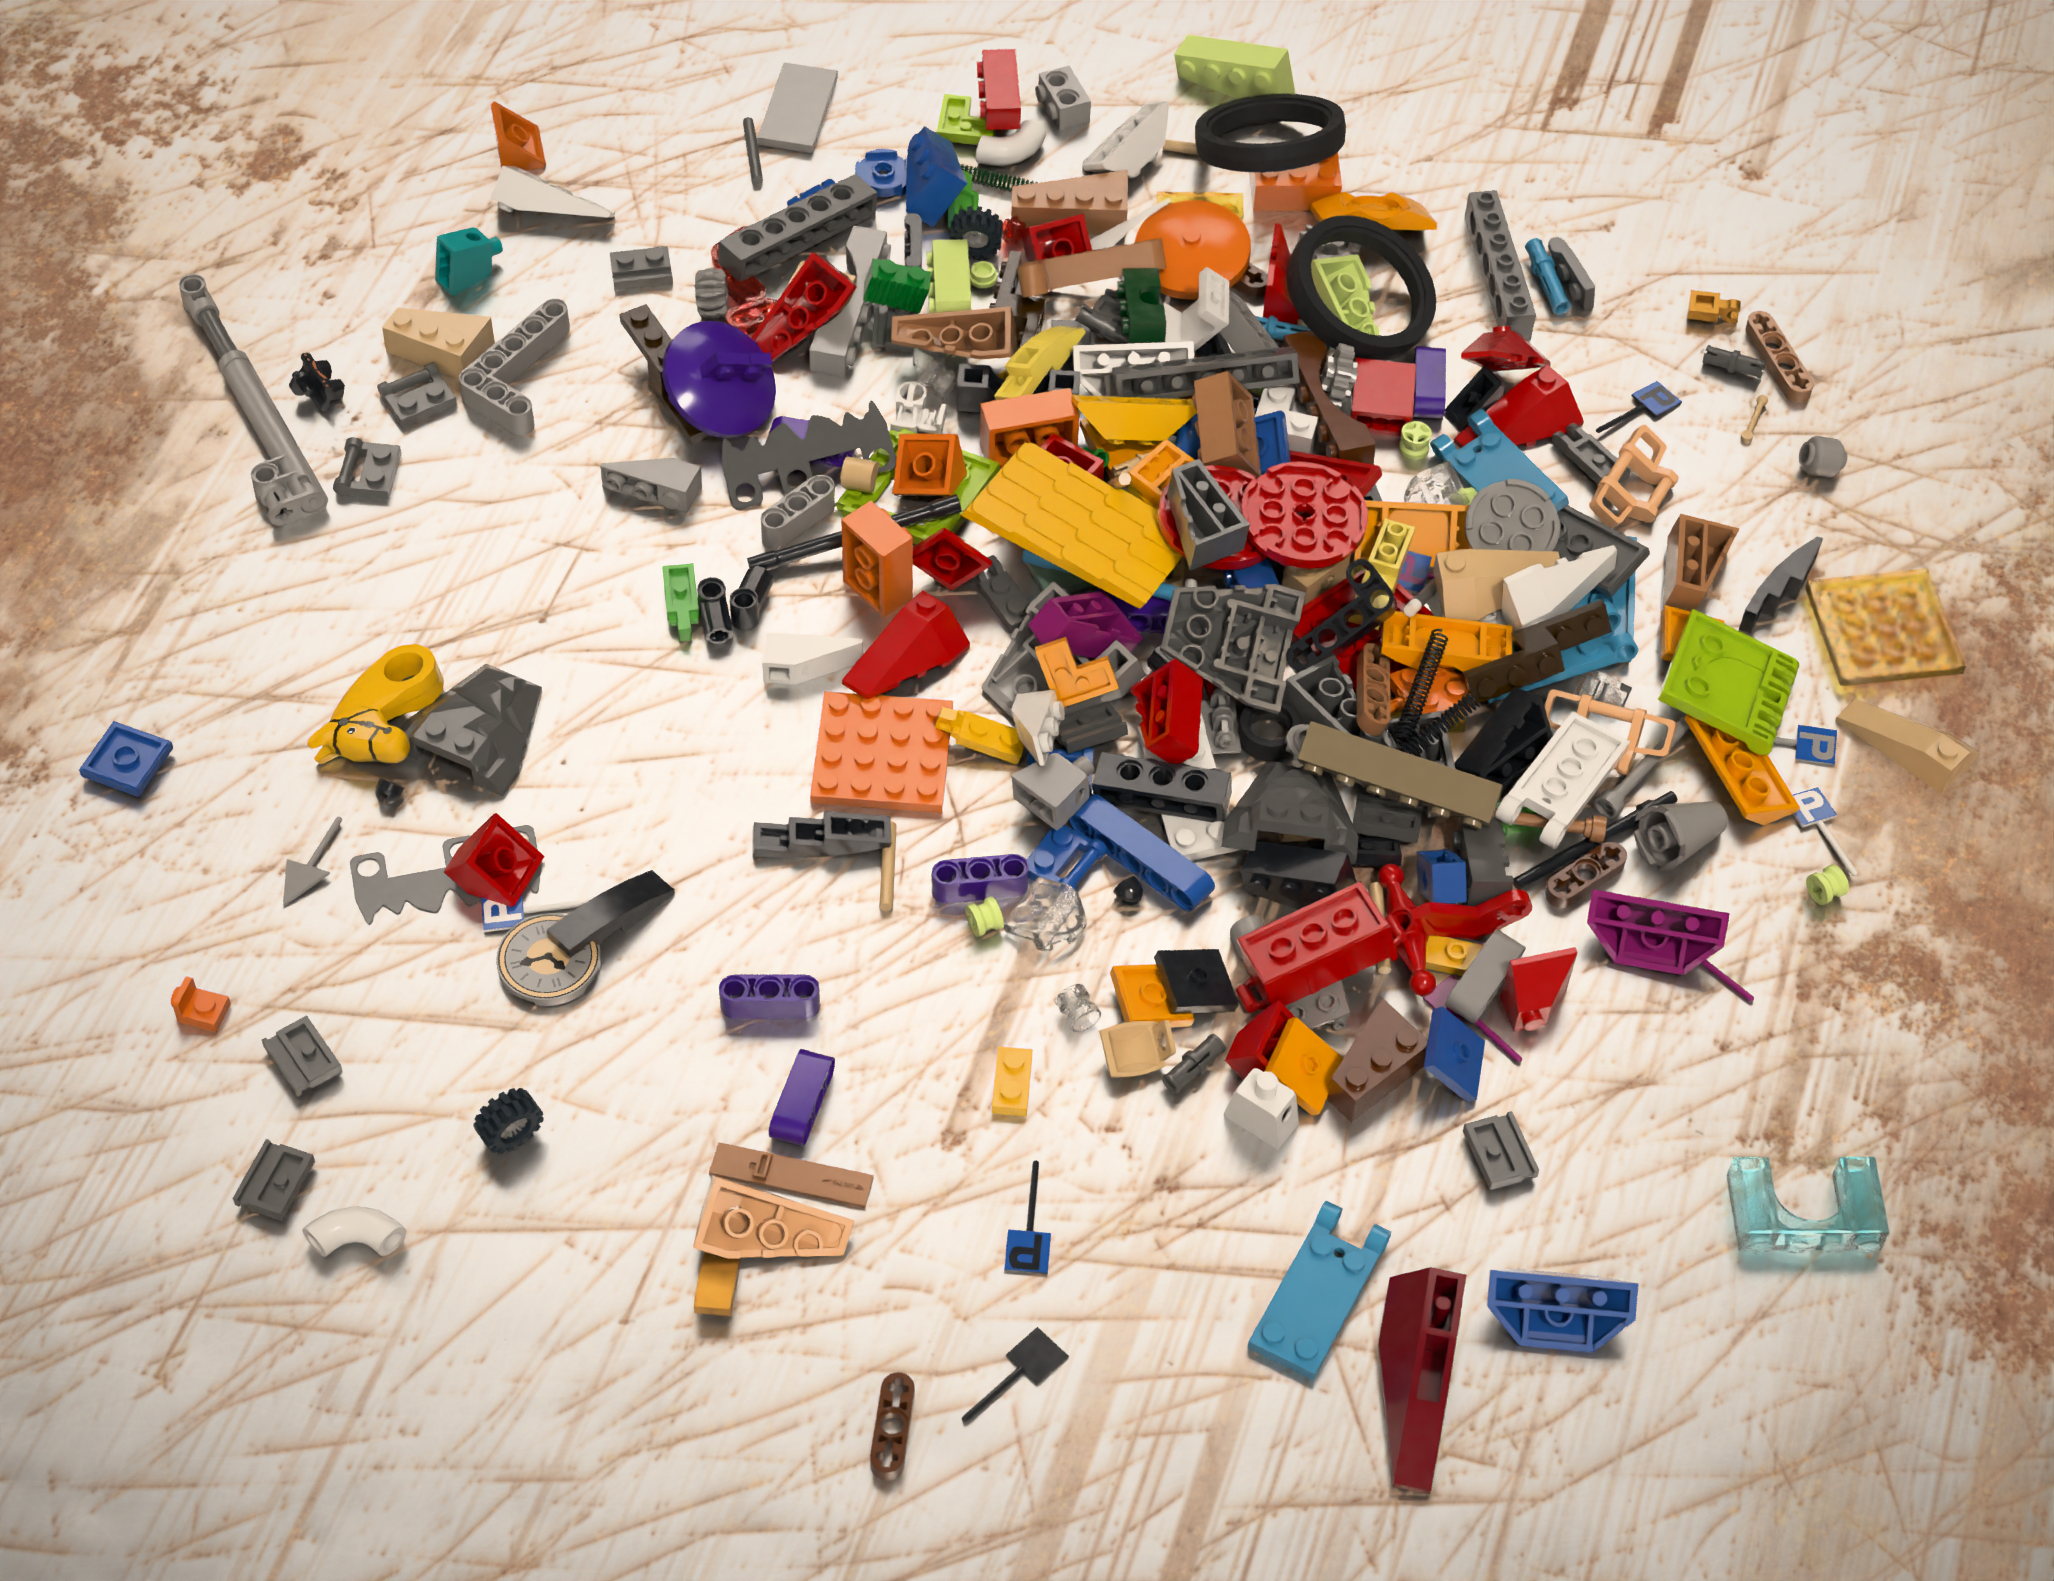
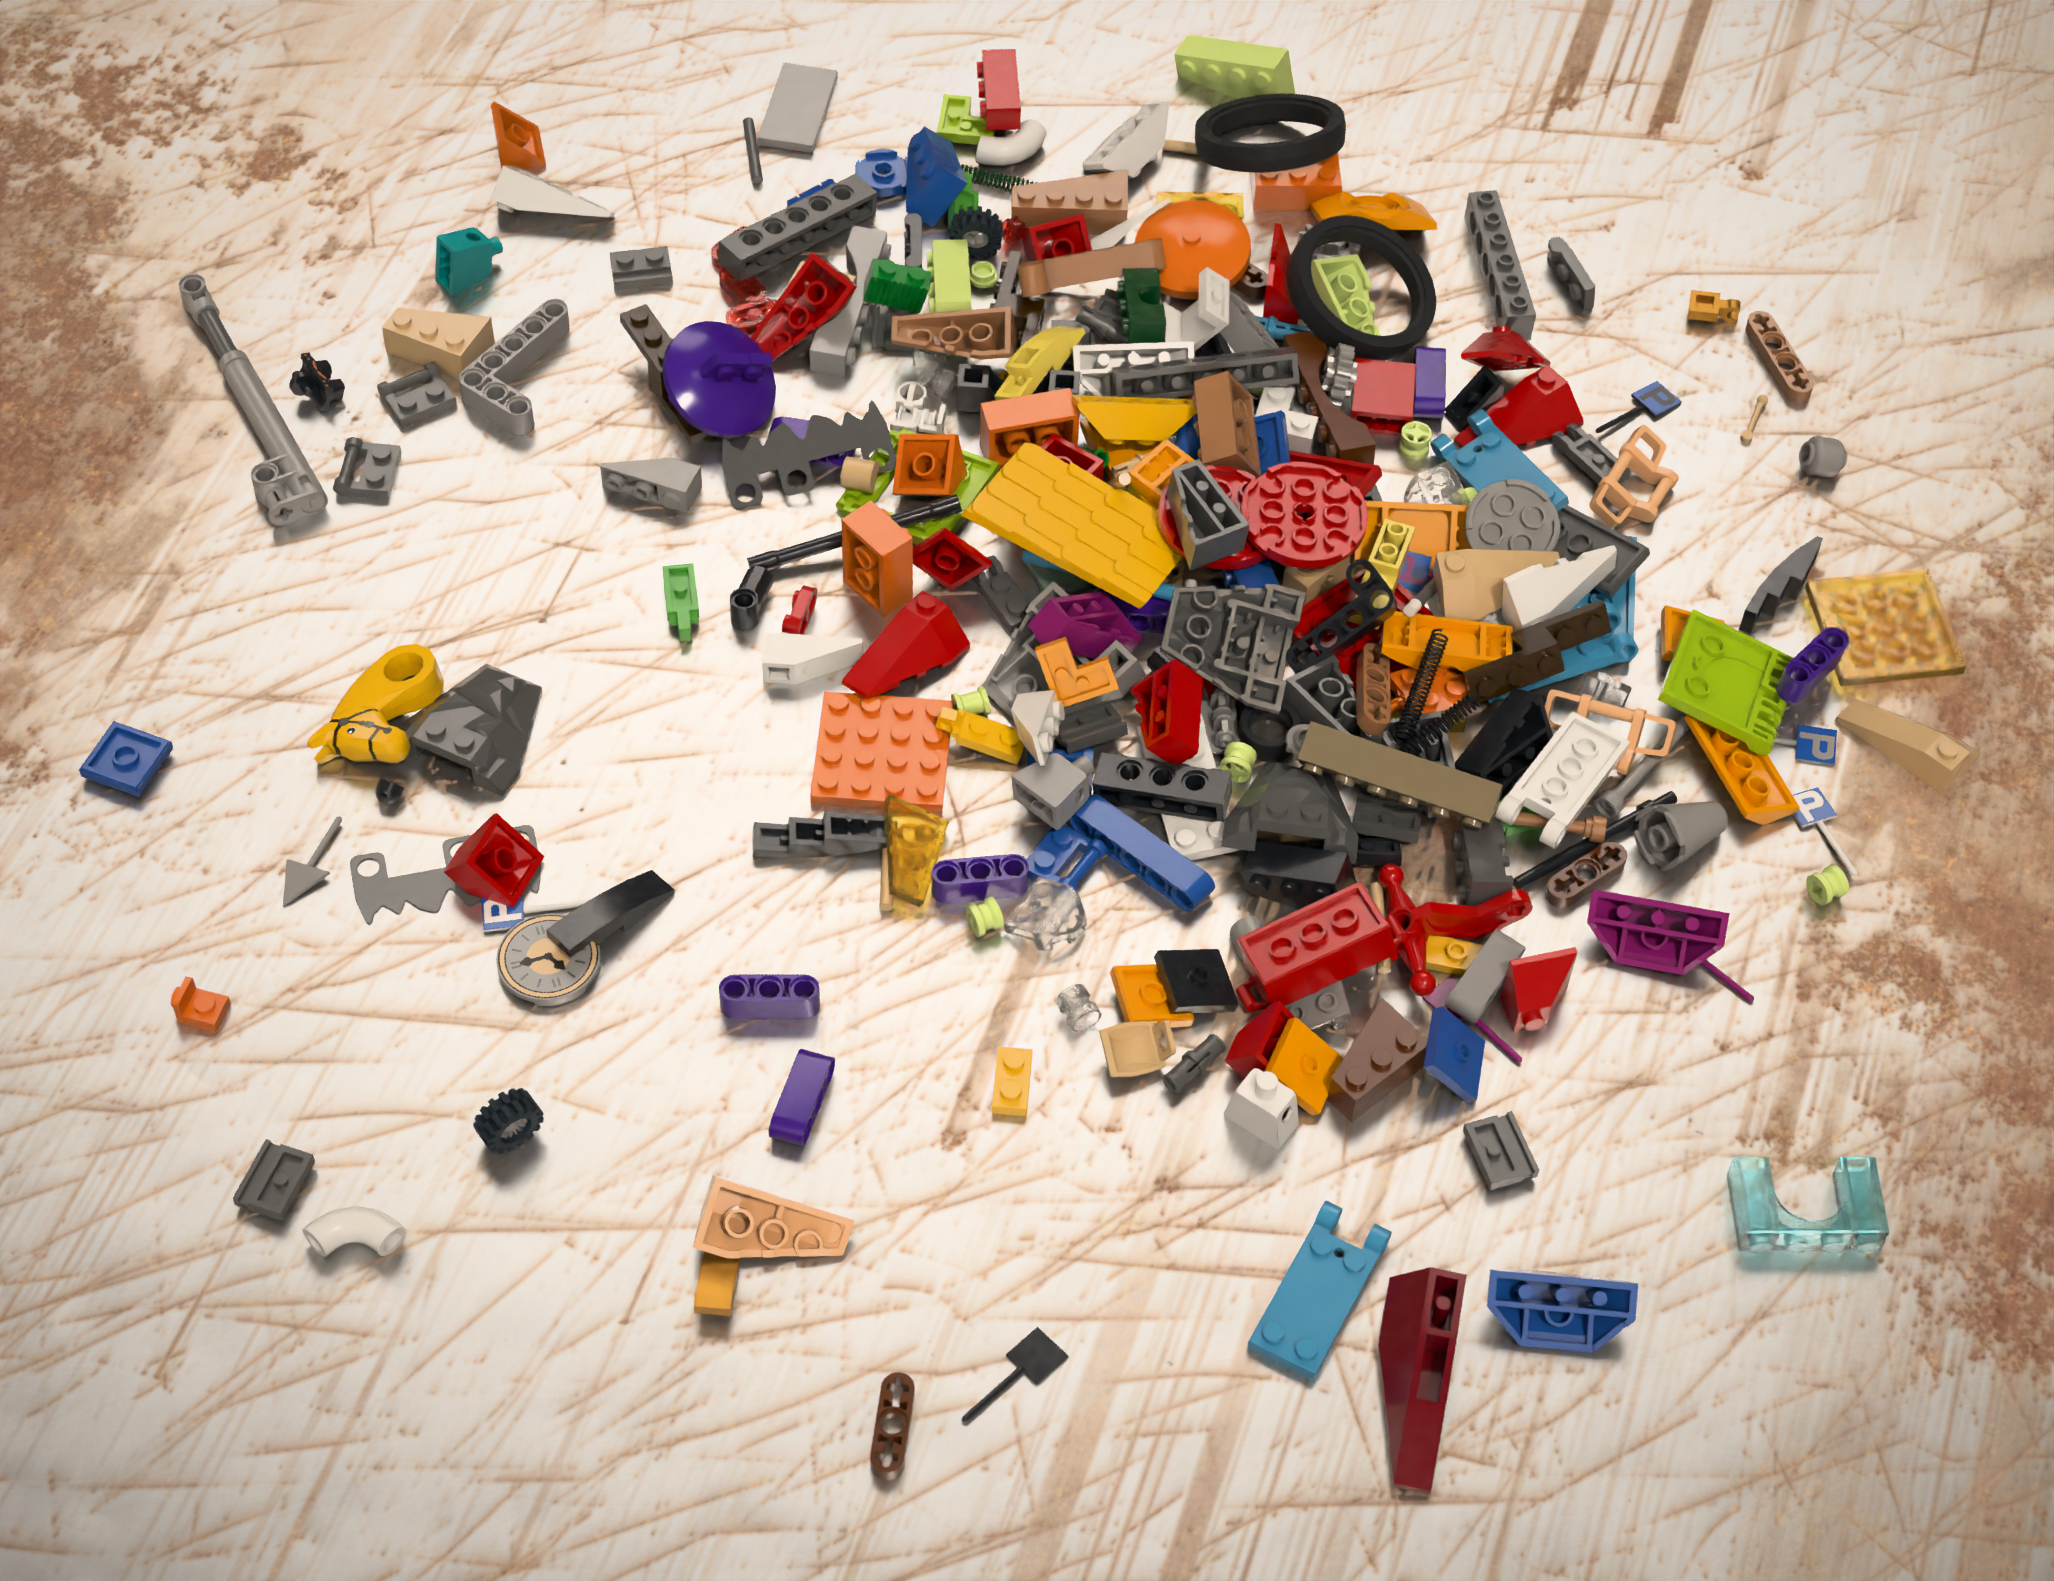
(302, 1055): dark grey plate -> none
(711, 293): light grey gear -> none
(714, 610): black piece -> none
(791, 1175): medium nougat piece -> none
(797, 511): light grey beam -> none
(802, 610): none -> plate
(912, 848): none -> clear yellow wing
(973, 702): none -> yellowish green bush
(1027, 1249): piece -> none
(1063, 97): light grey brick -> none
(1129, 891): black hinge -> none
(1238, 761): none -> yellowish green wheel
(1441, 876): blue brick -> none
(1543, 267): dark azure pin -> none
(1693, 558): medium nougat wedge -> none
(1734, 361): dark grey pin -> none
(1812, 664): none -> dark purple beam

